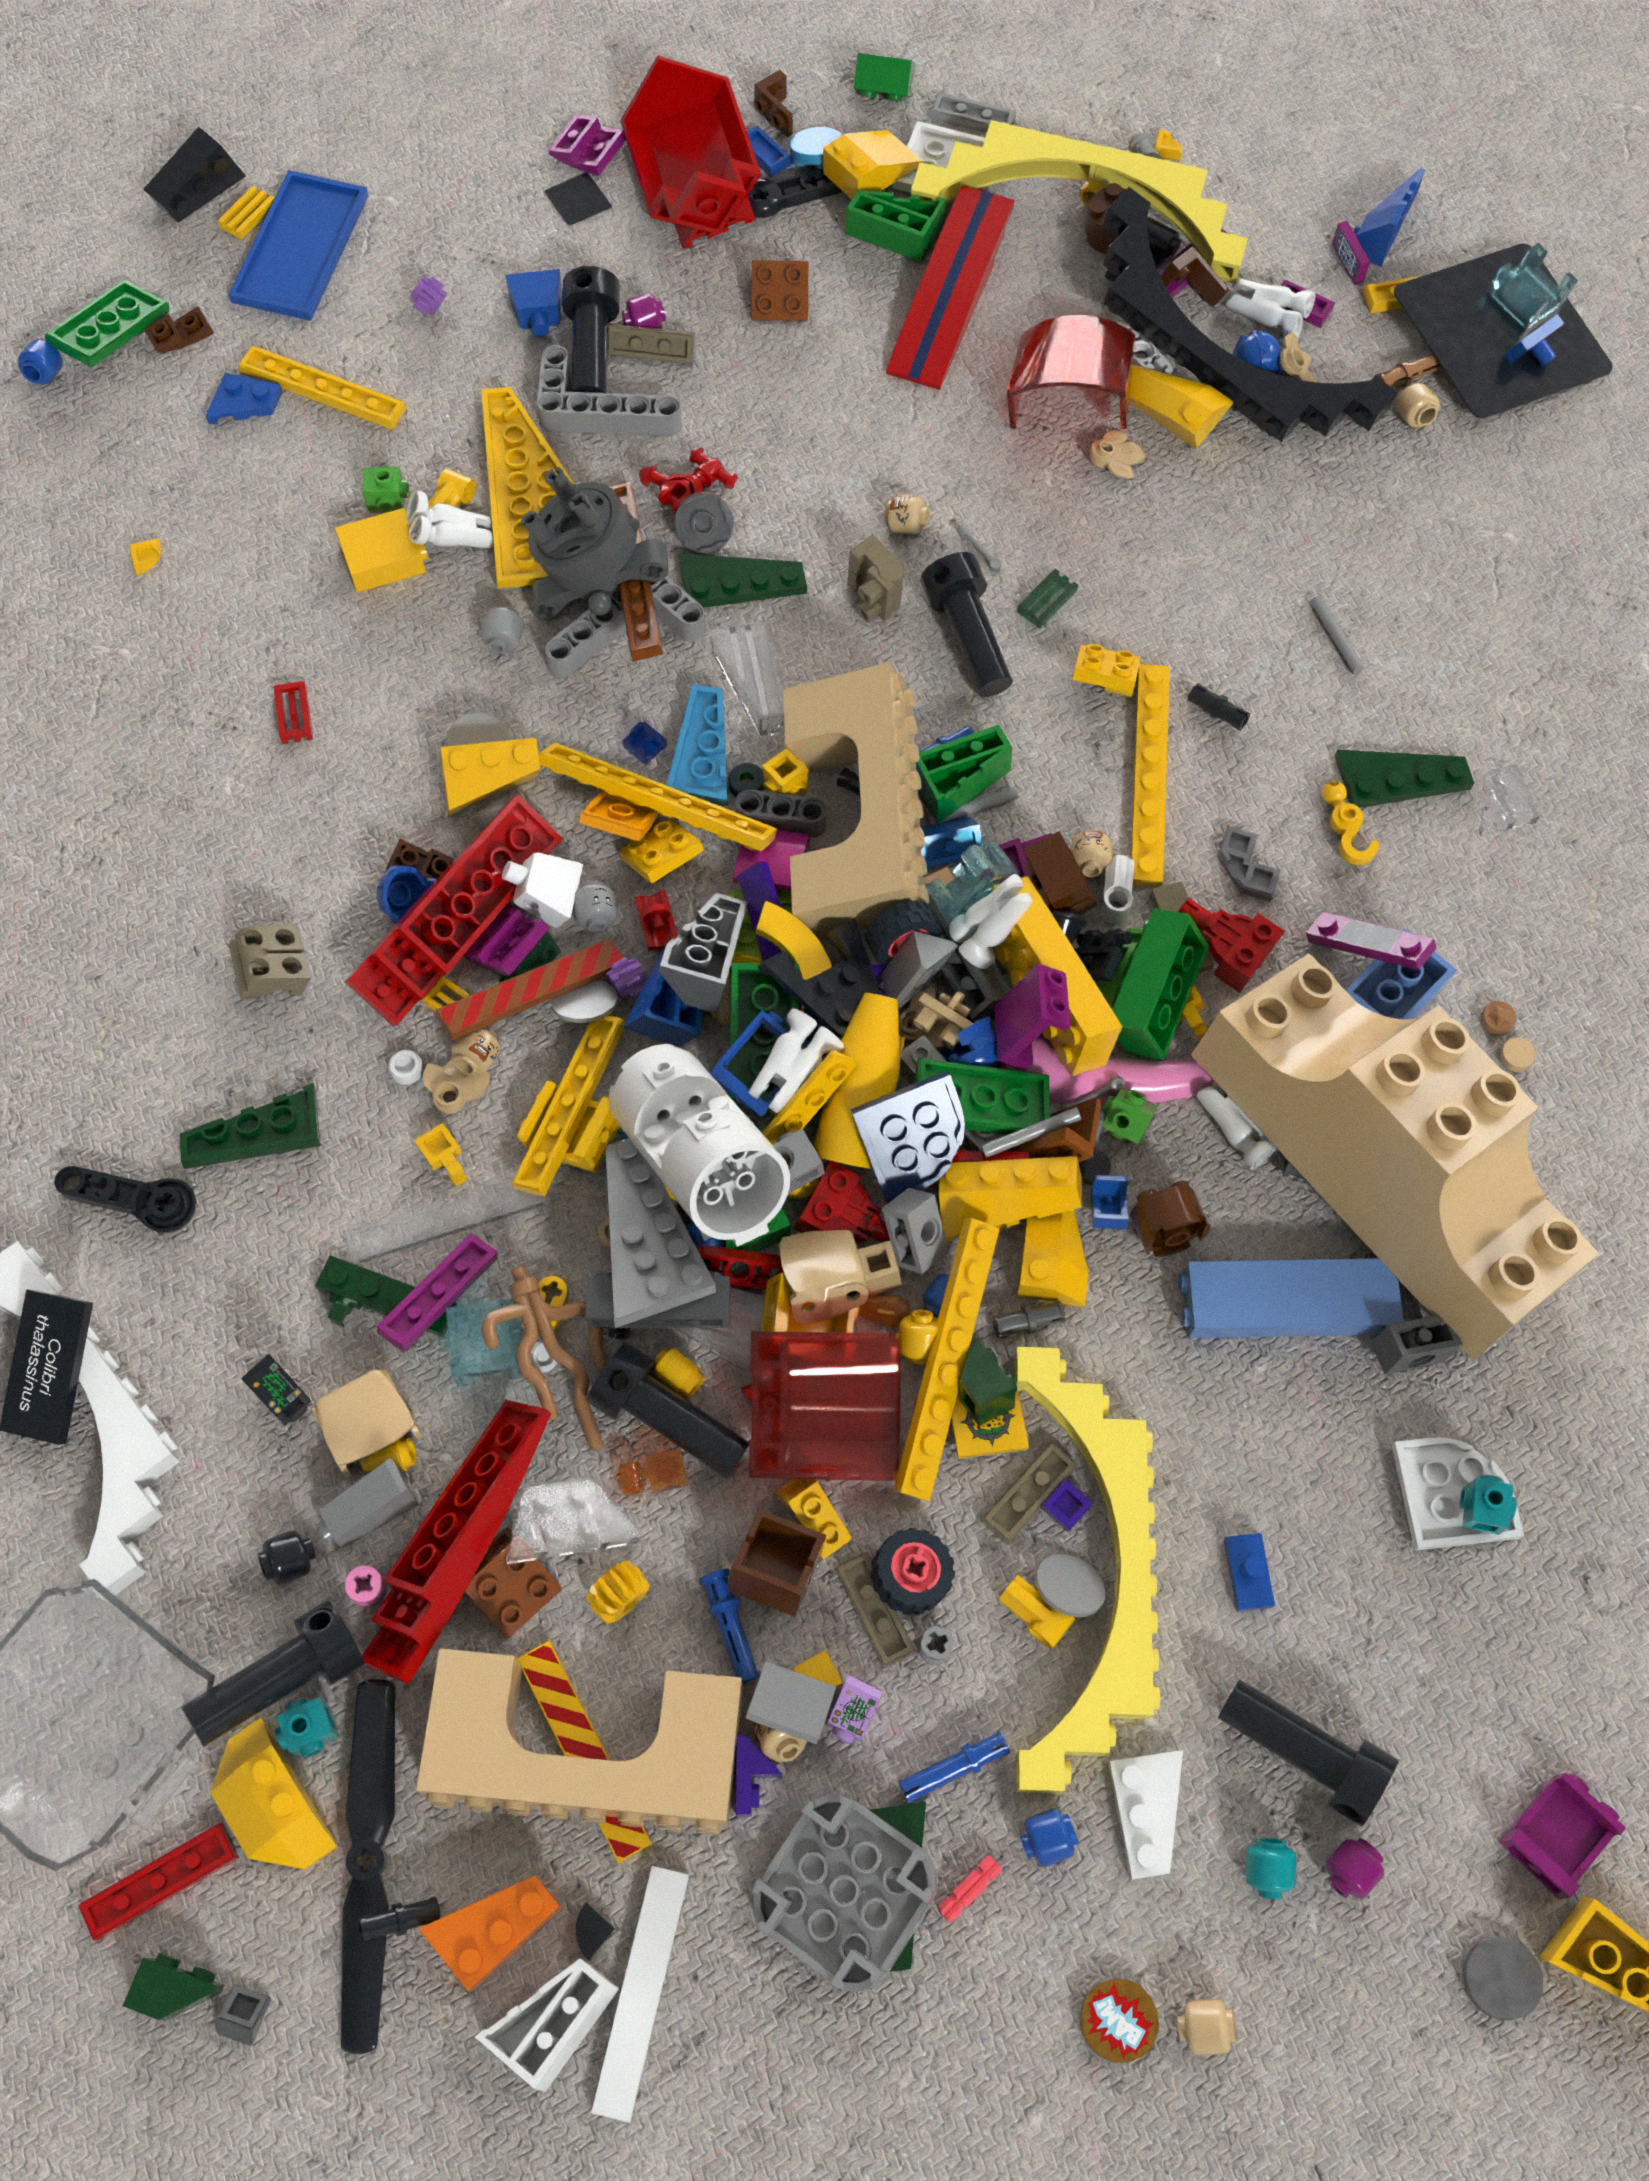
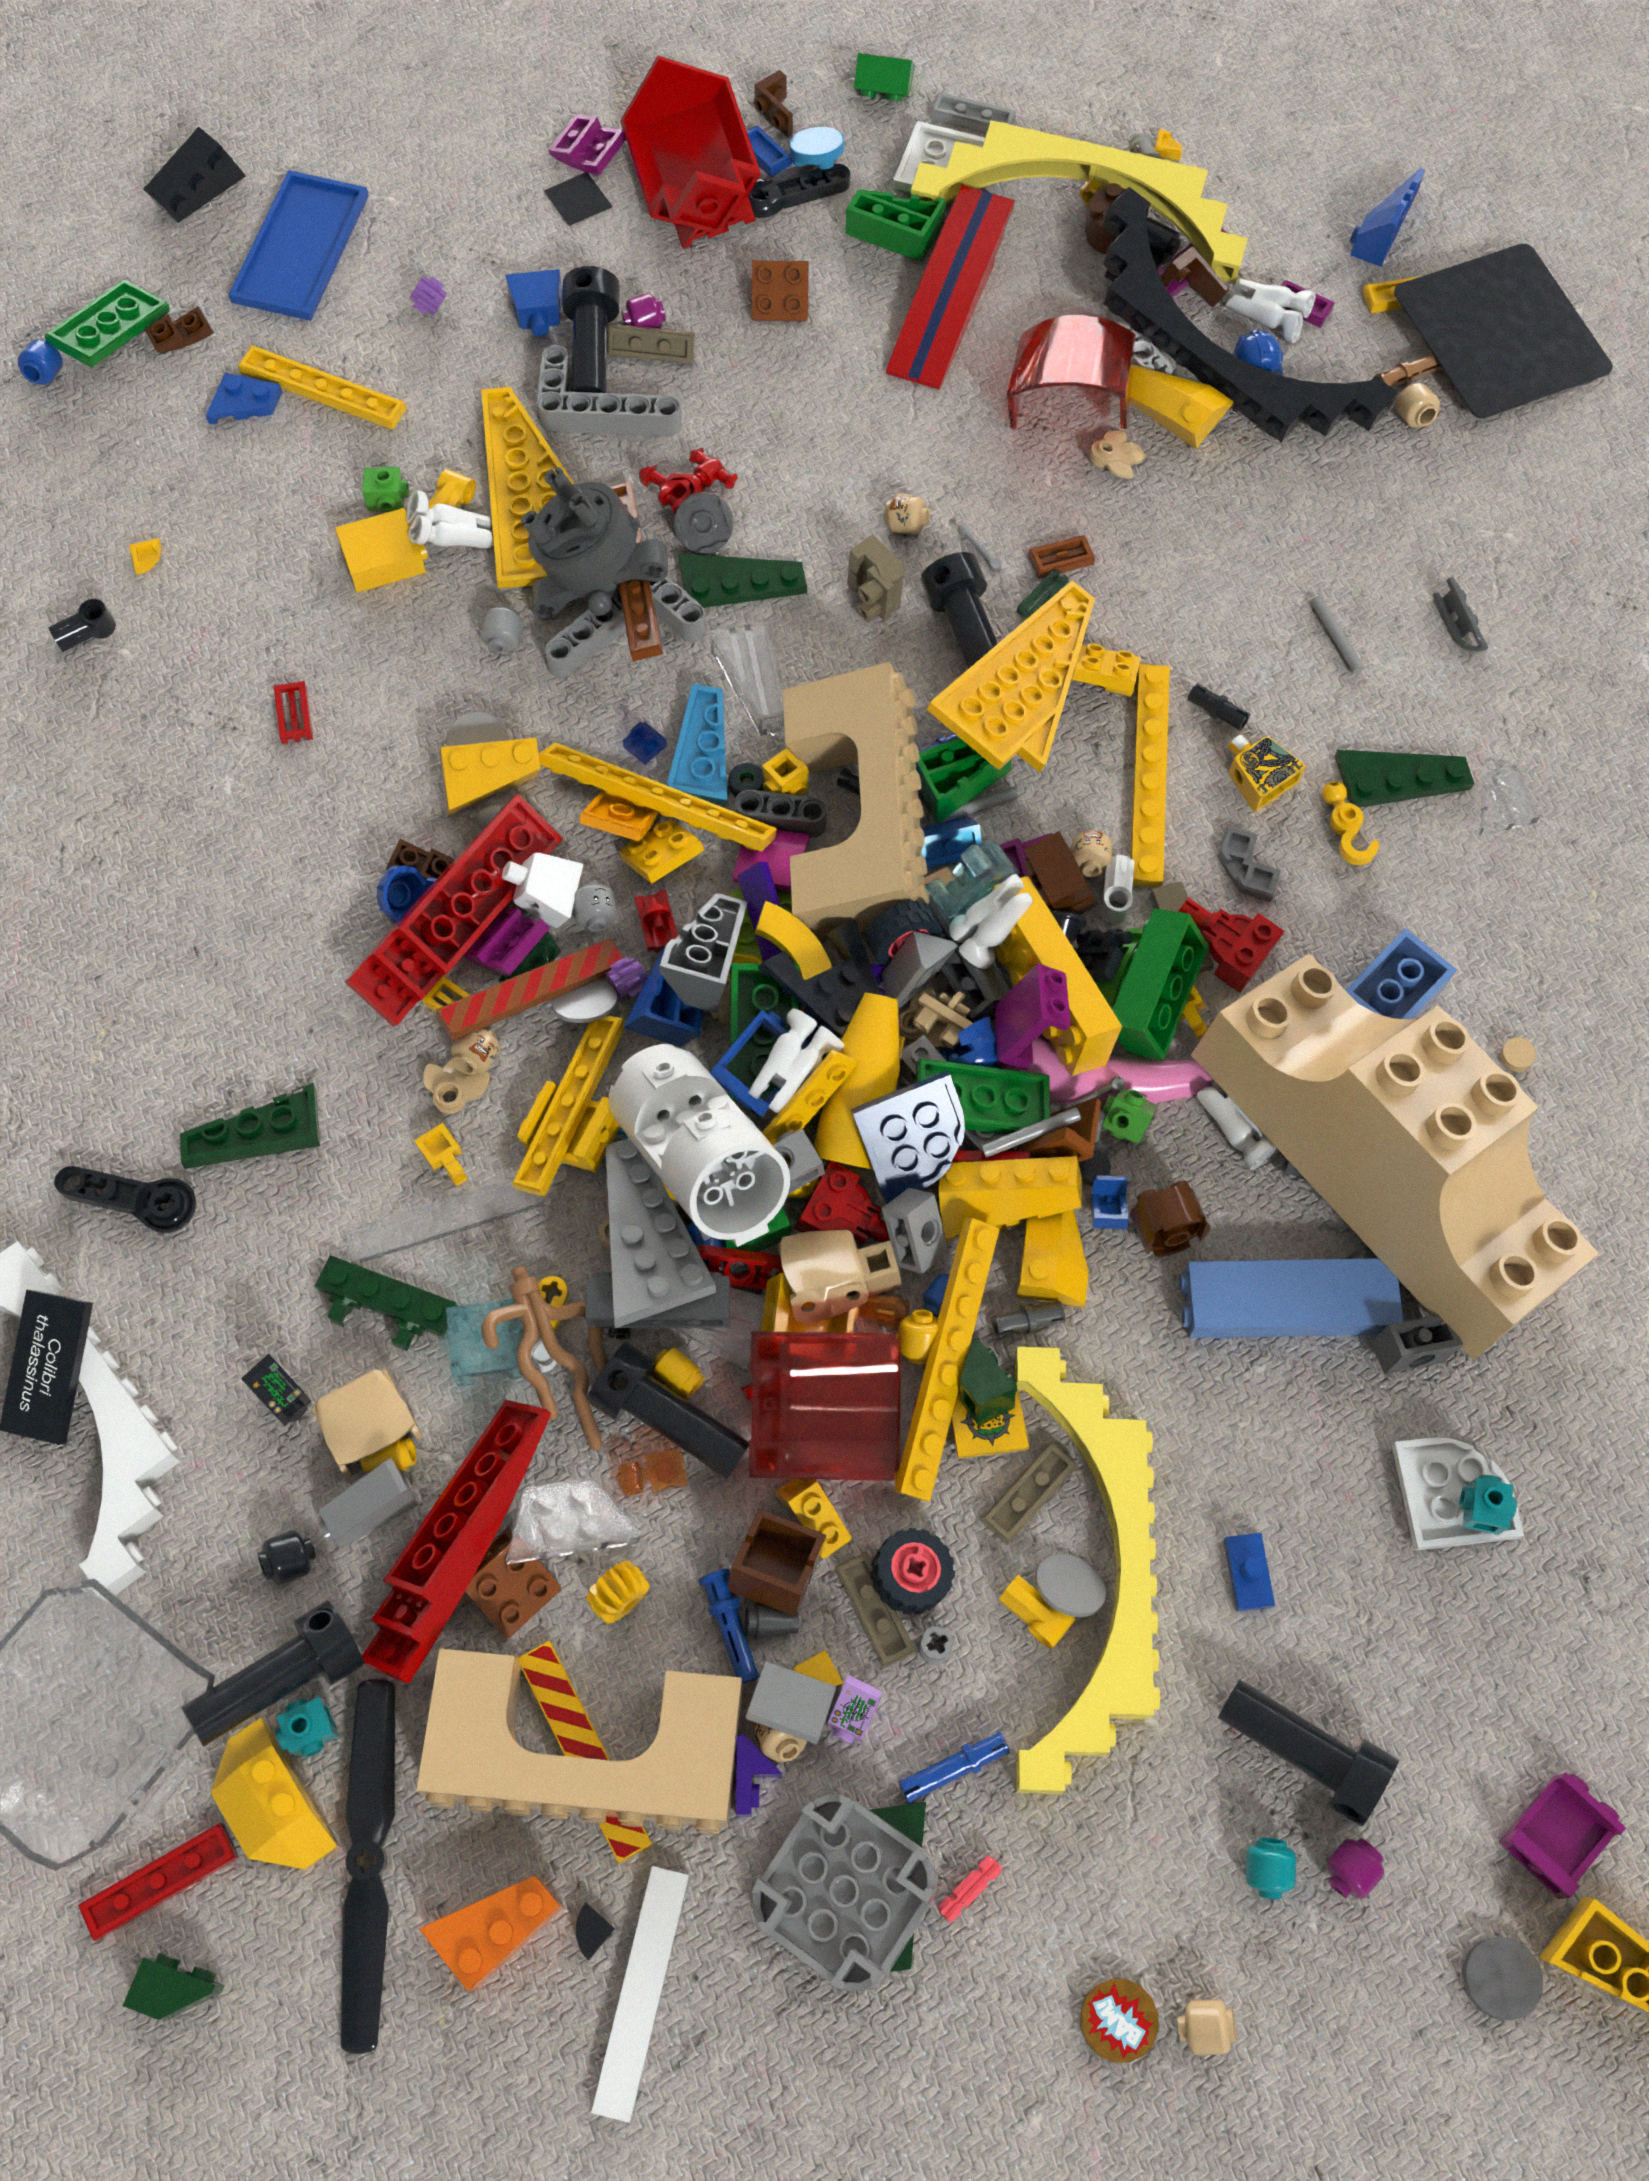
(90, 621): none -> black piece
(242, 2014): dark grey slope -> none
(243, 210): yellow tile -> none
(269, 961): dark tan hips -> none
(370, 1591): bright pink wheel -> none
(398, 1919): black pin -> none
(405, 1067): white tile -> none
(437, 1292): magenta plate -> none
(551, 2024): white wedge -> none
(768, 1622): none -> dark grey cone
(867, 161): yellow slope -> none
(1018, 688): none -> yellow wing
(1049, 1837): blue head -> none
(1063, 560): none -> dark orange tile
(1067, 1505): dark purple plate -> none
(1146, 1809): white wing -> none
(1263, 770): none -> torso
(1295, 361): tan plate -> none
(1350, 252): magenta tile -> none
(1371, 940): magenta plate -> none
(1466, 621): none -> dark grey piece
(1498, 1018): medium nougat tile -> none
(1527, 290): clear light blue panel -> none
(1537, 343): blue tile -> none

